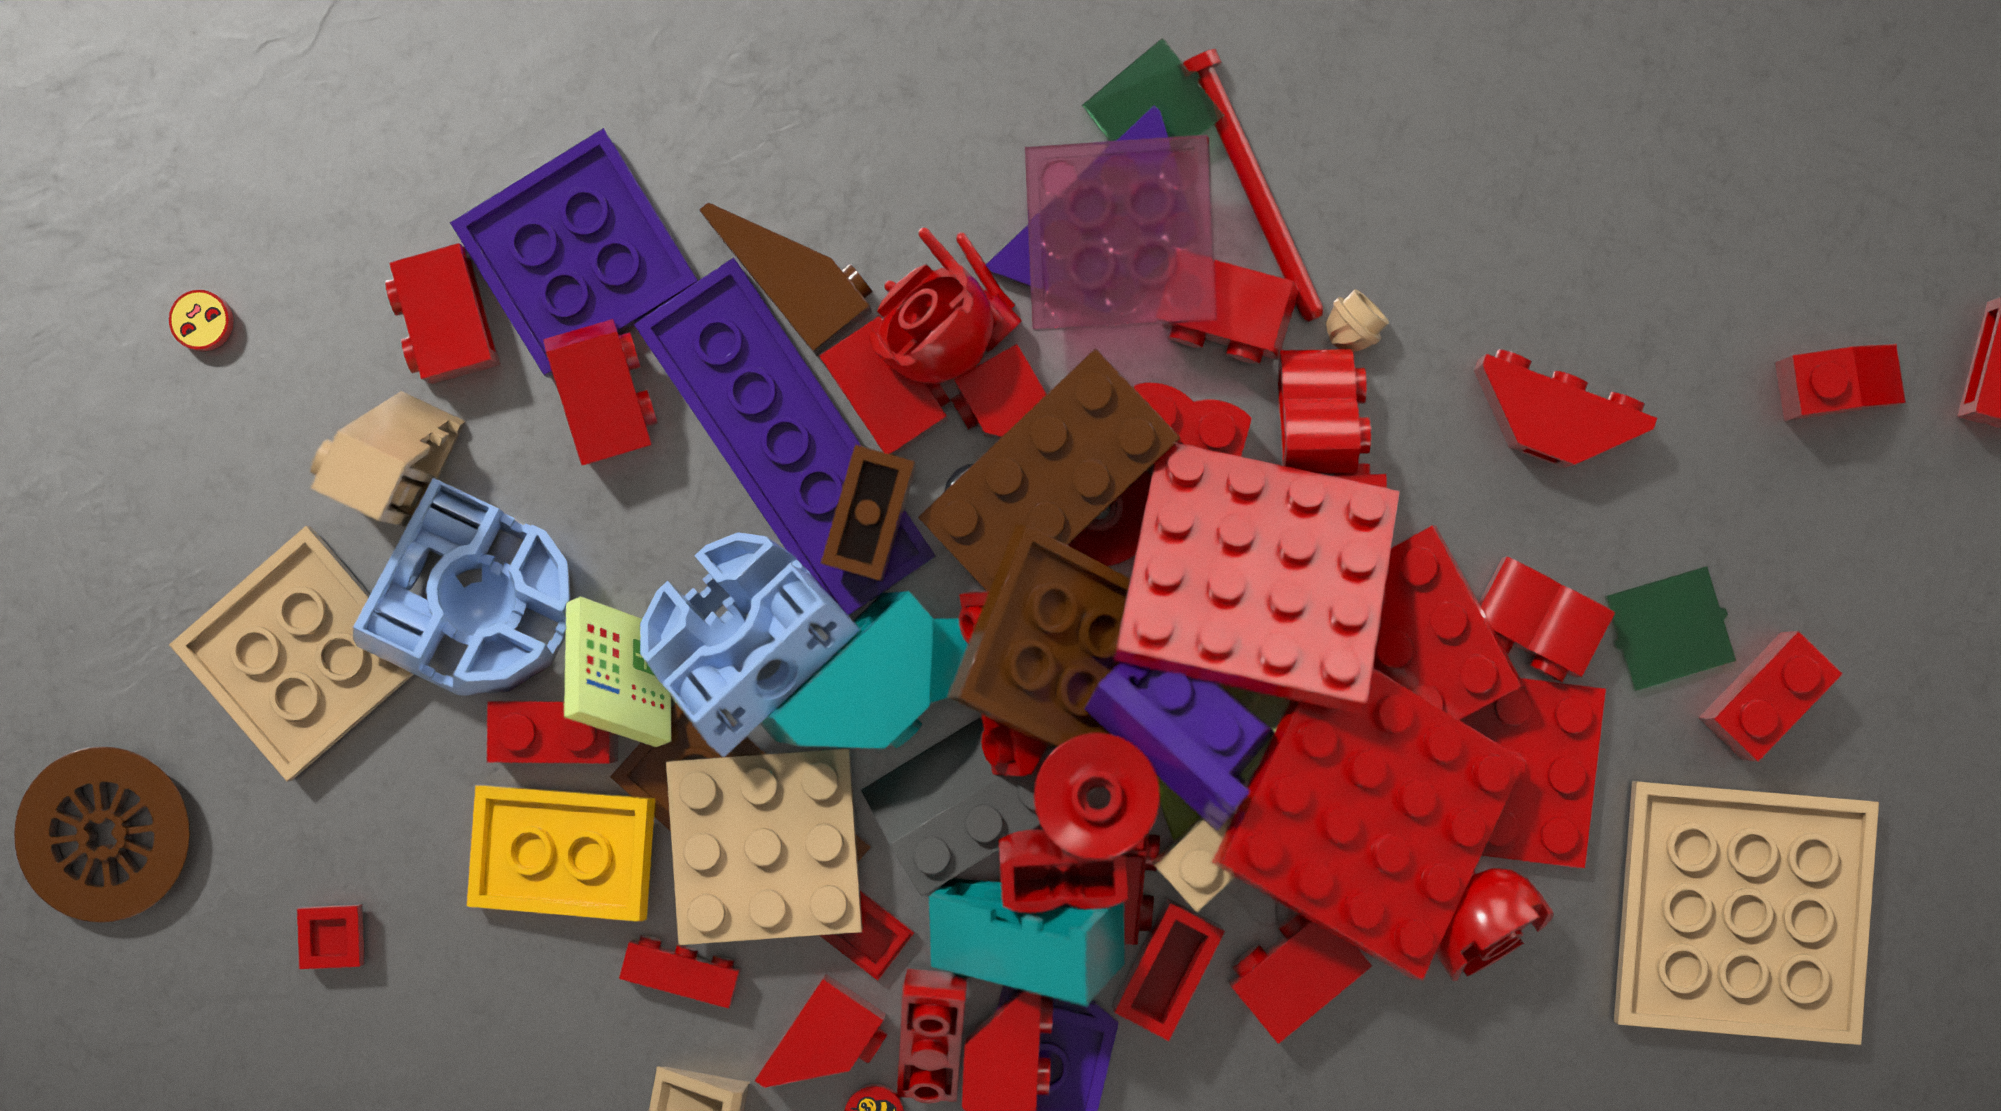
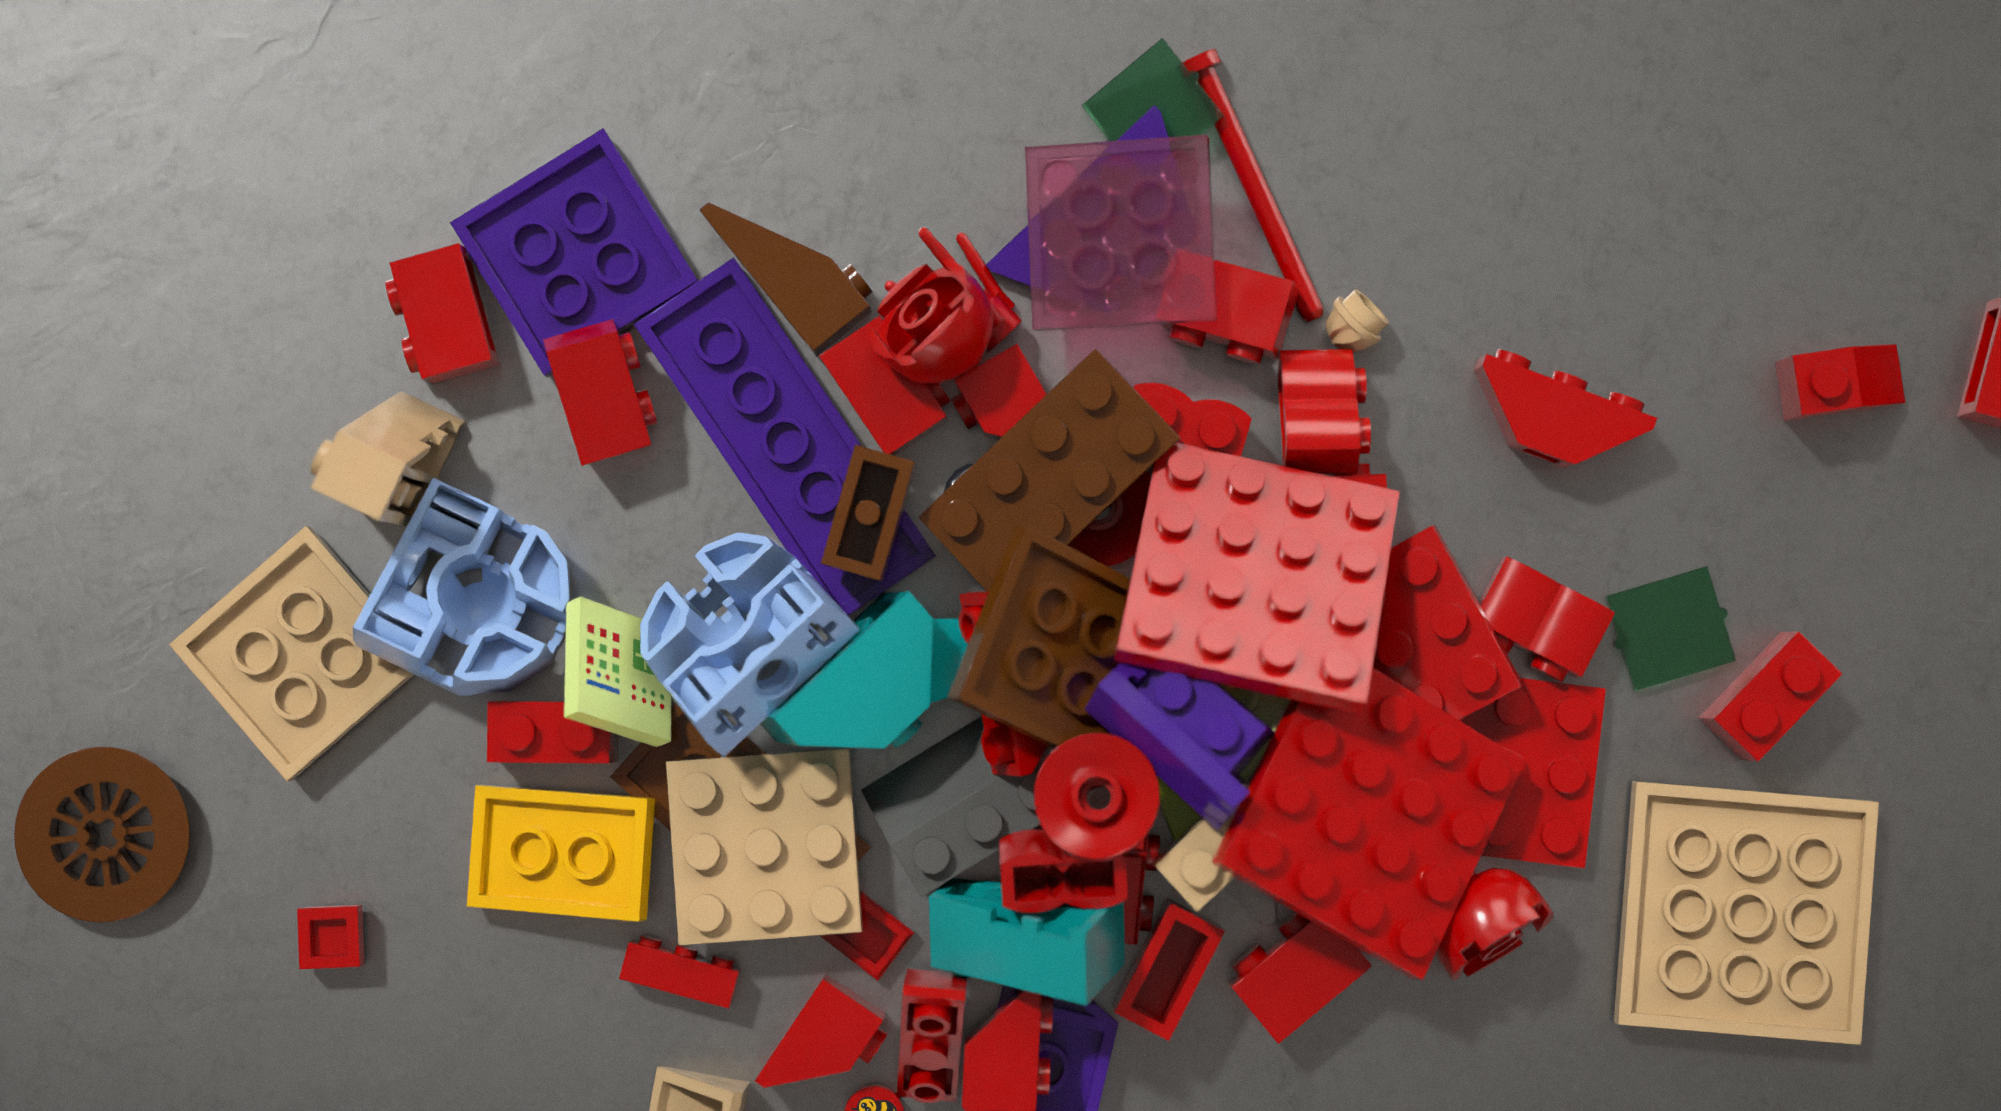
(201, 320): tile -> none

